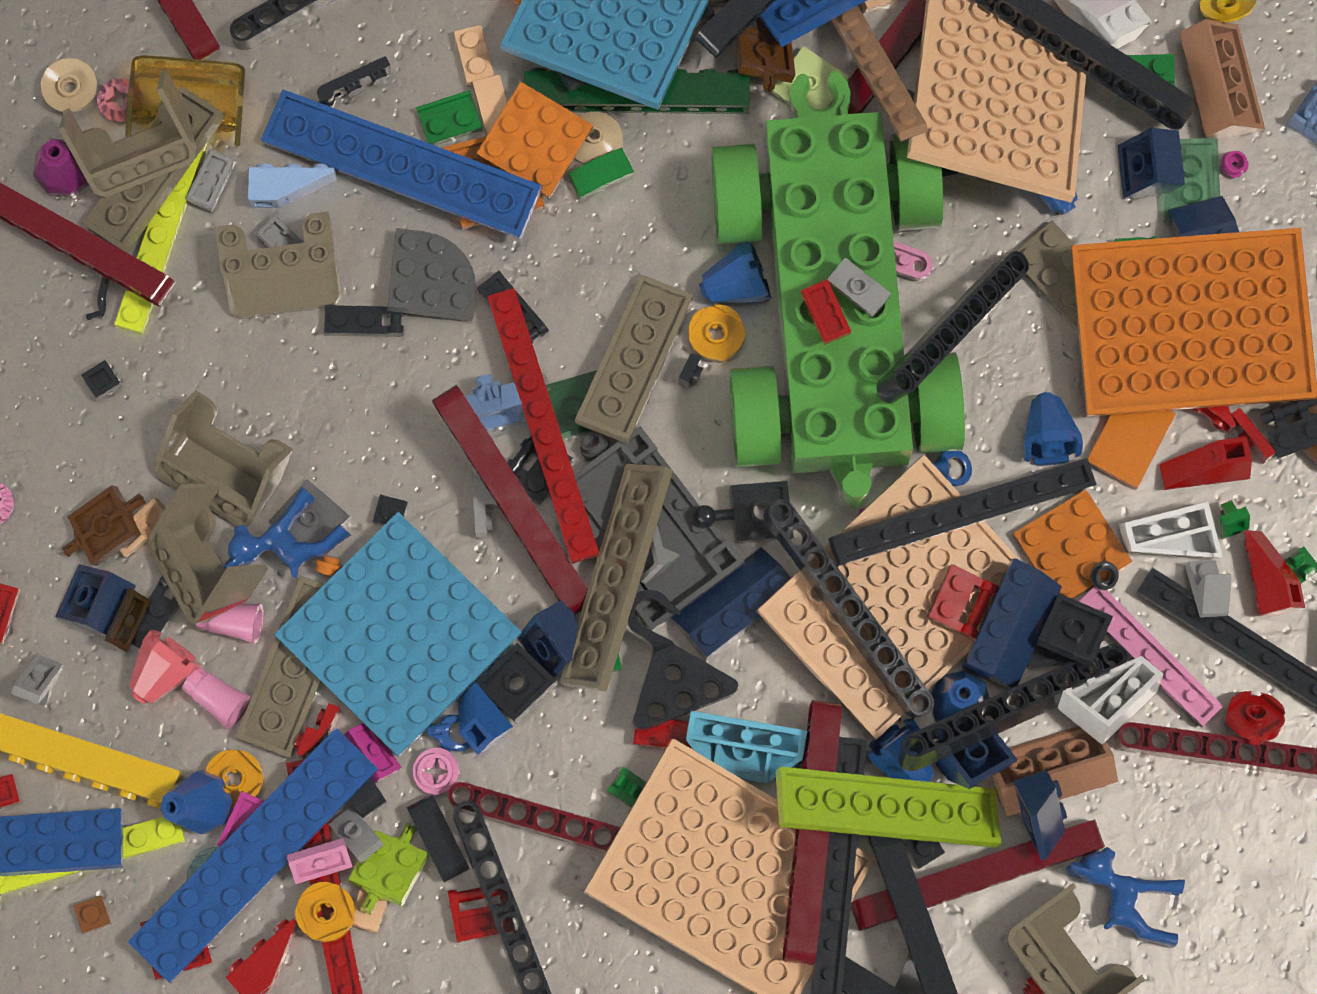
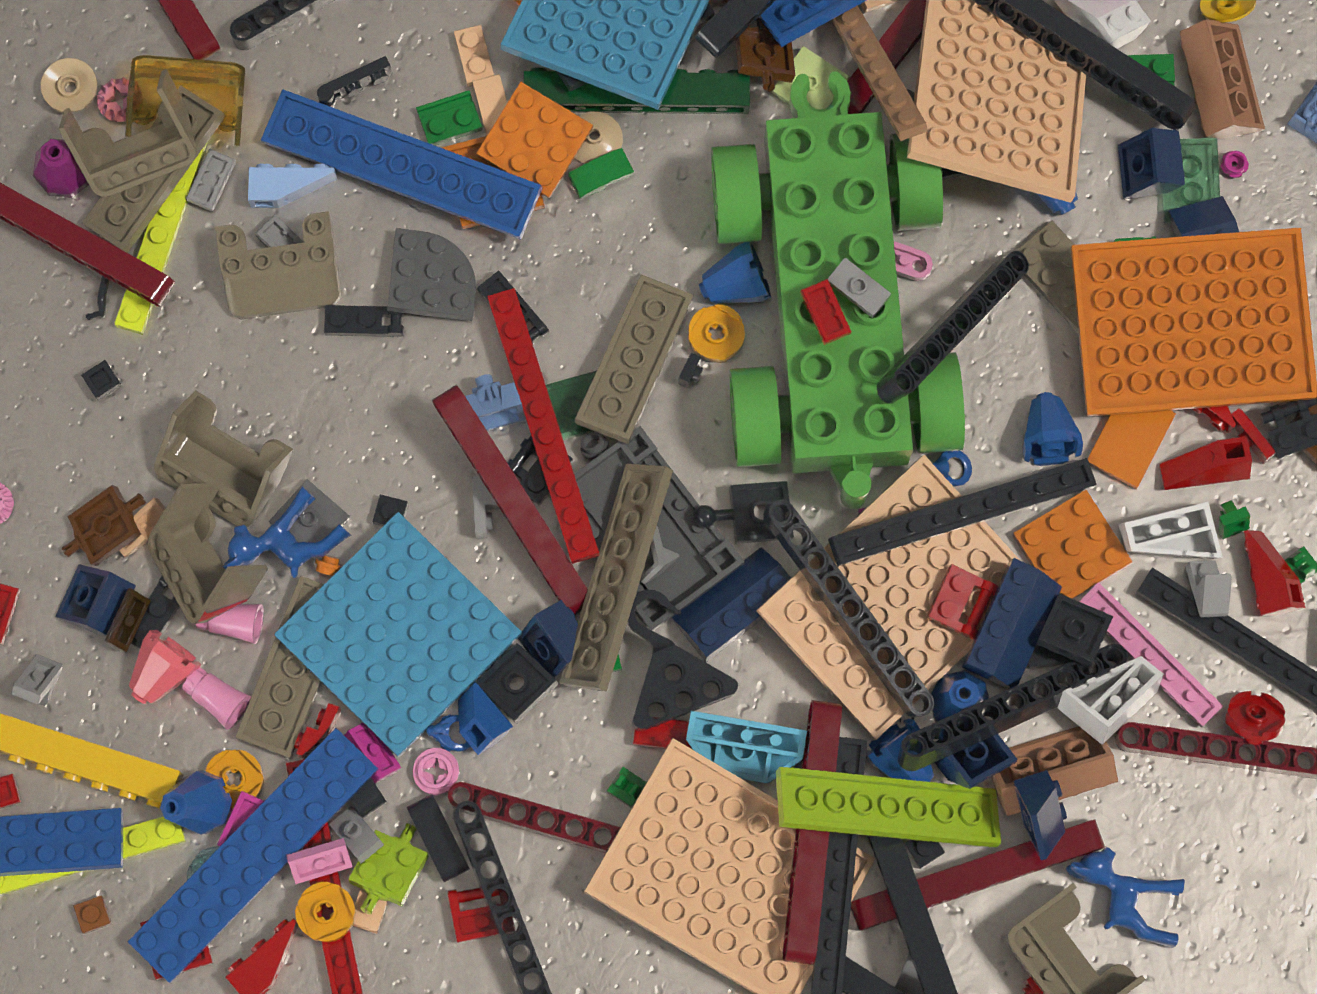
(1112, 575): black plate -> none

